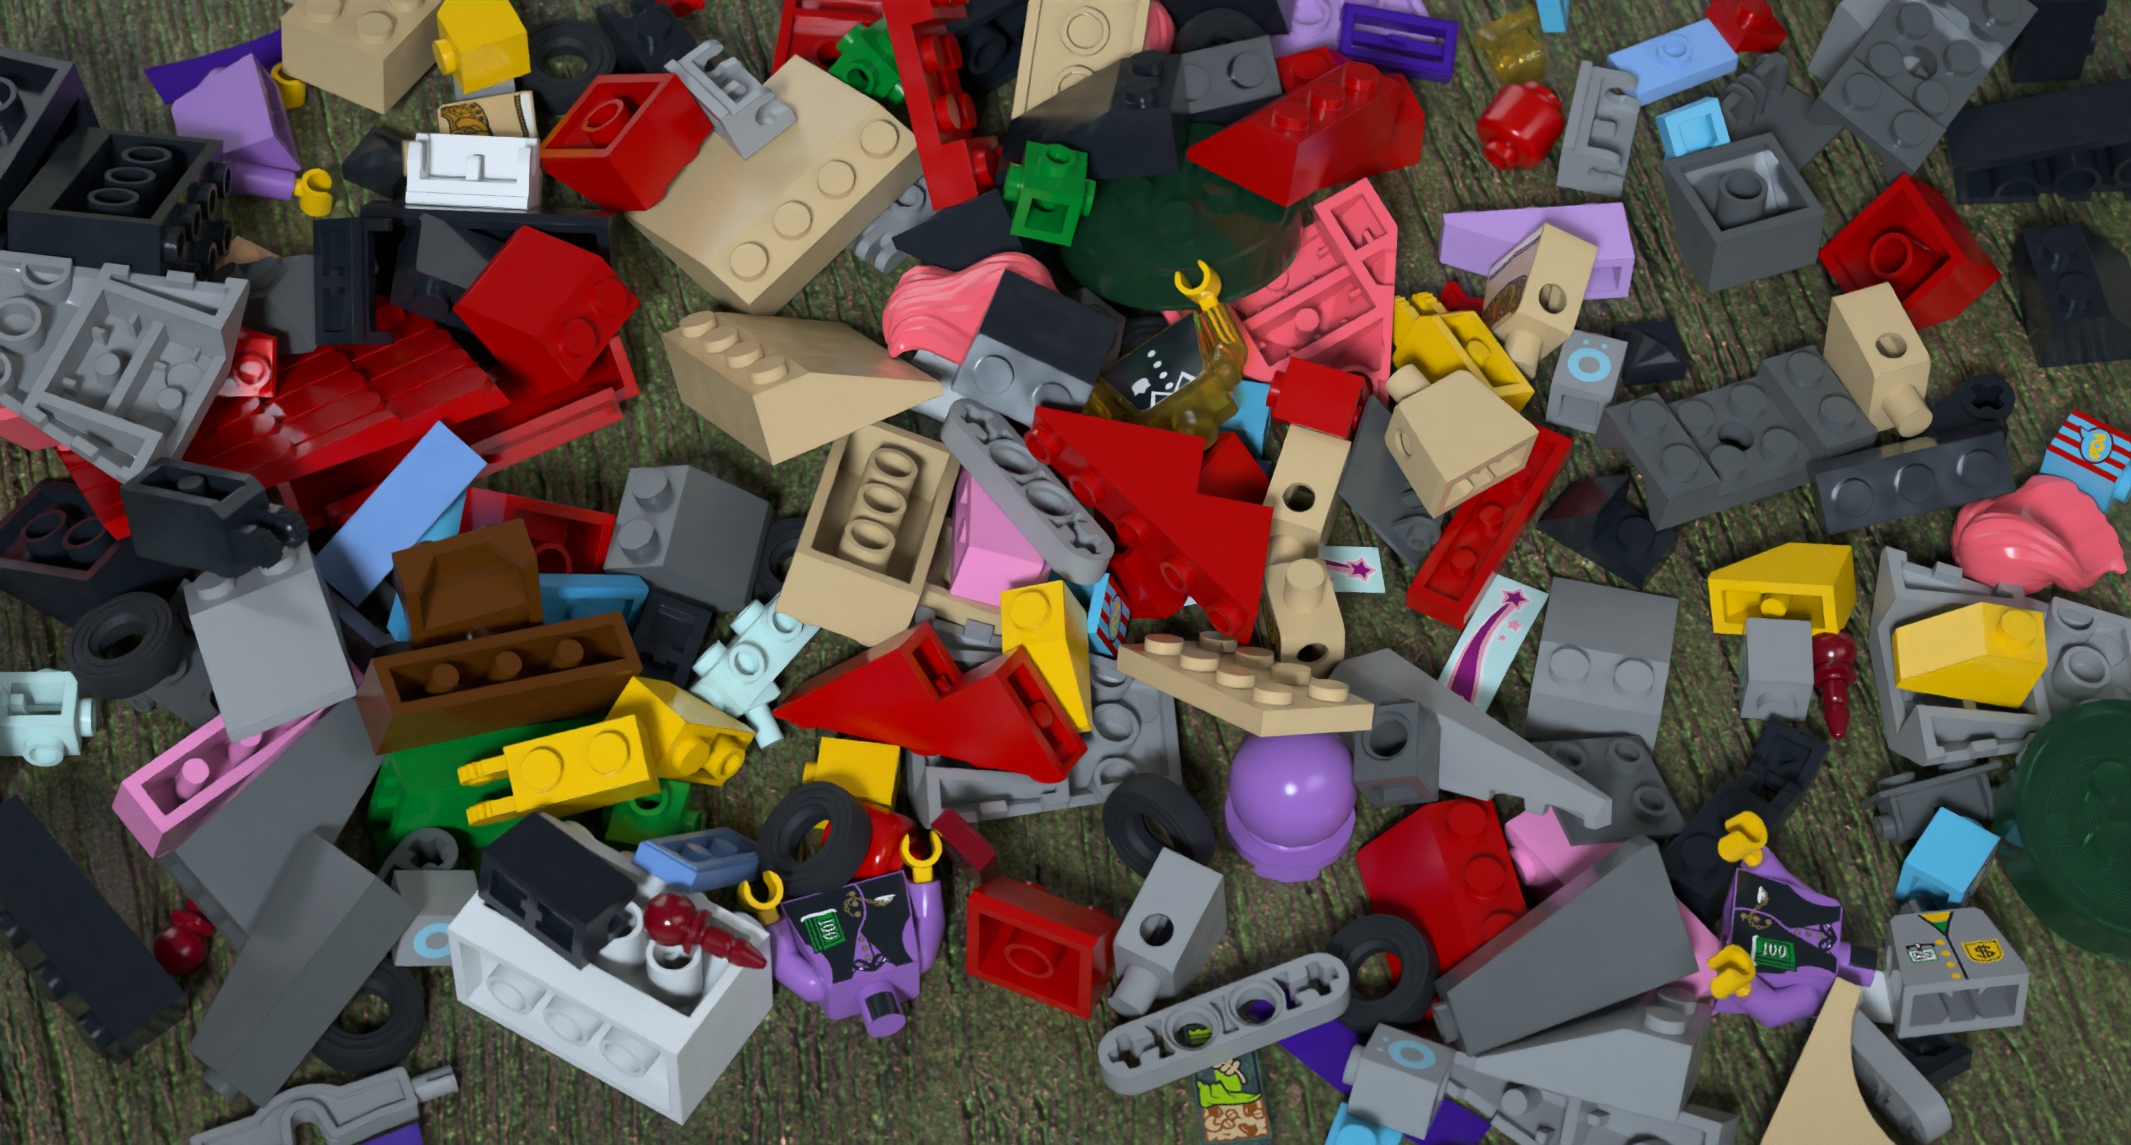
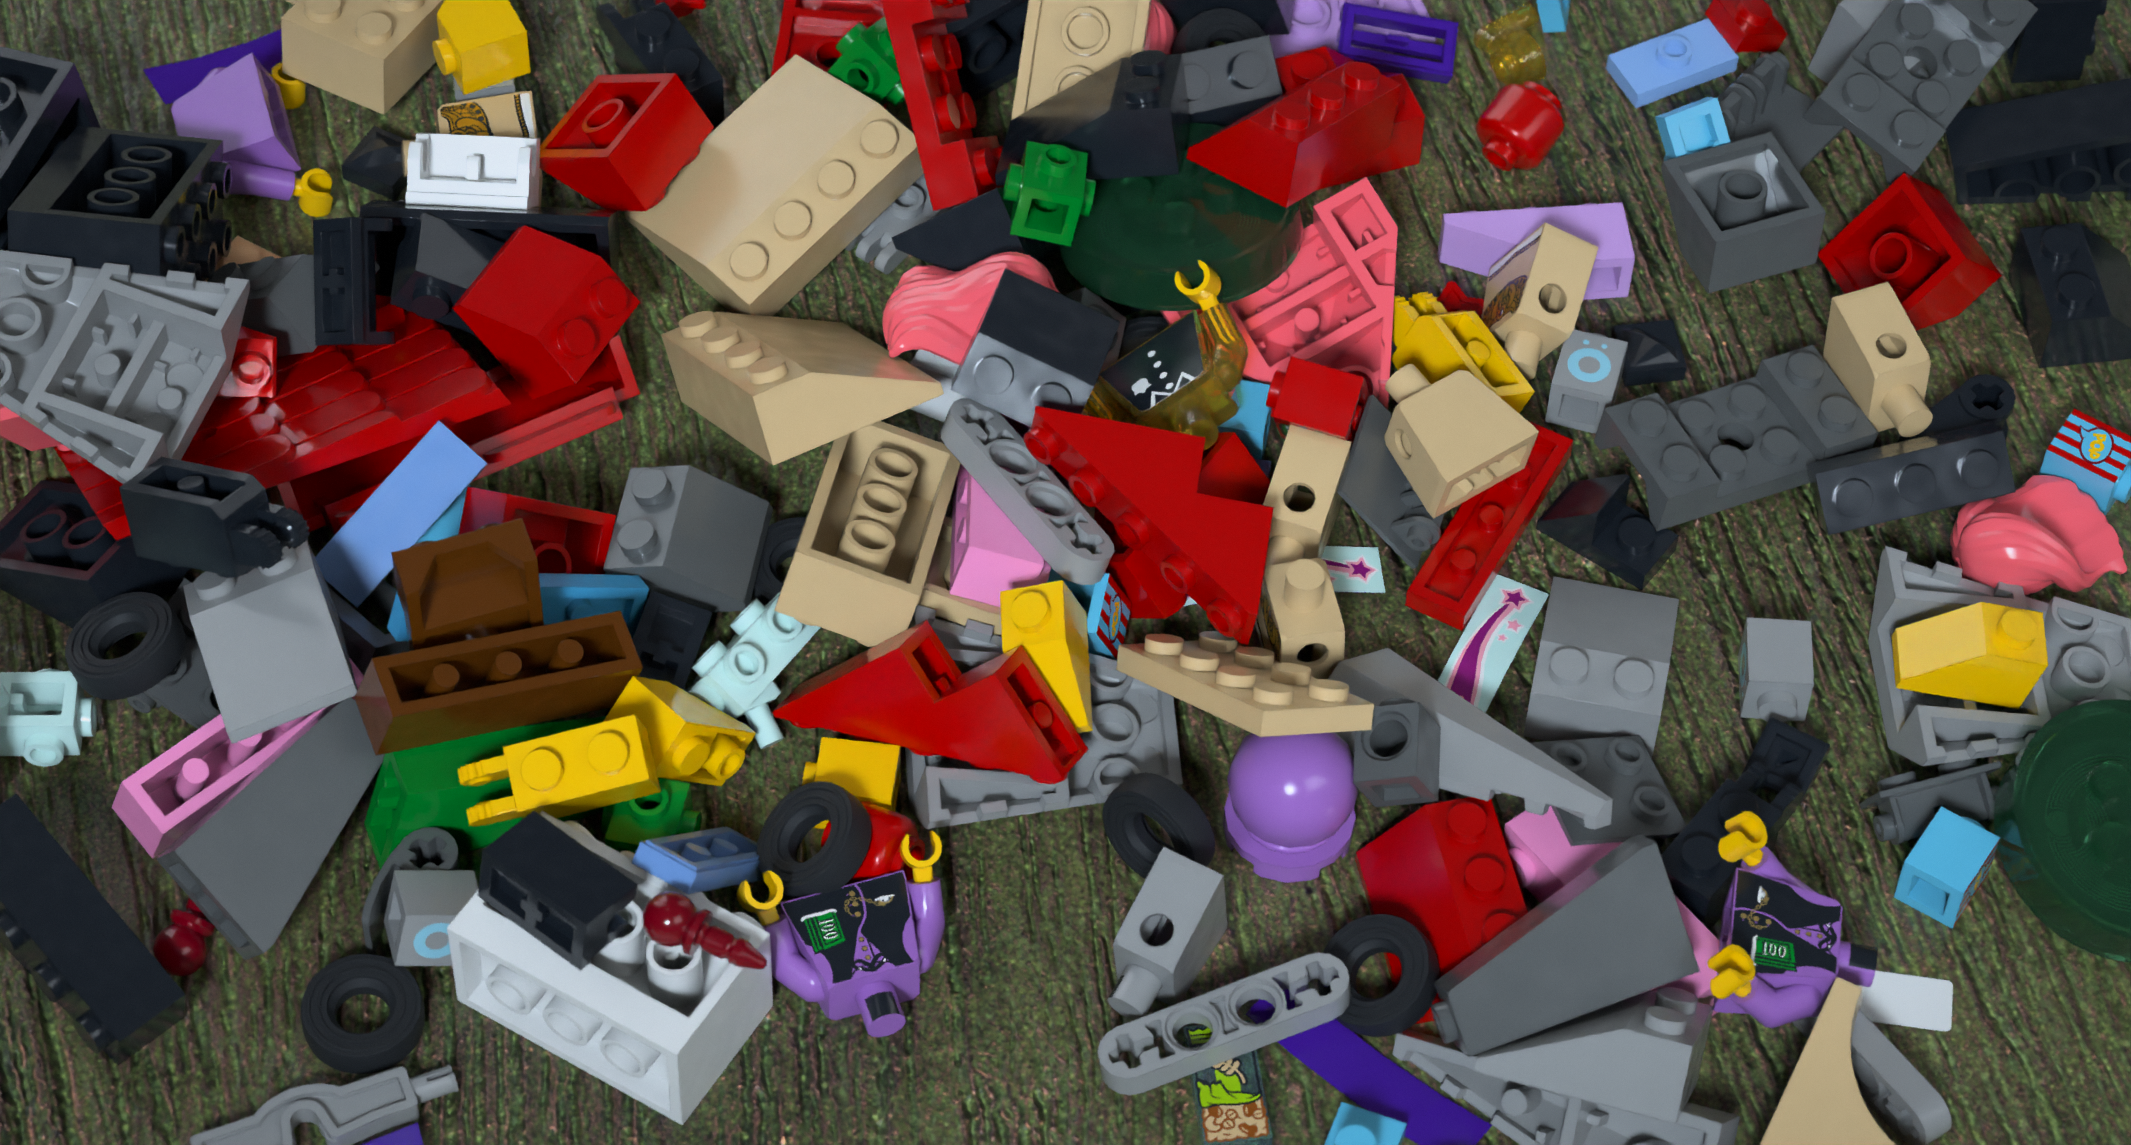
(298, 970): dark grey slope -> none
(565, 38): black tyre -> none
(732, 99): light grey hinge -> none
(966, 847): dark red tile -> none
(1040, 944): red slope -> none
(1398, 1080): light grey brick -> none
(1599, 132): light grey hinge -> none
(1786, 584): yellow slope -> none
(1833, 673): dark red bar -> none
(1935, 1056): black tile -> none
(1951, 971): light grey torso -> none

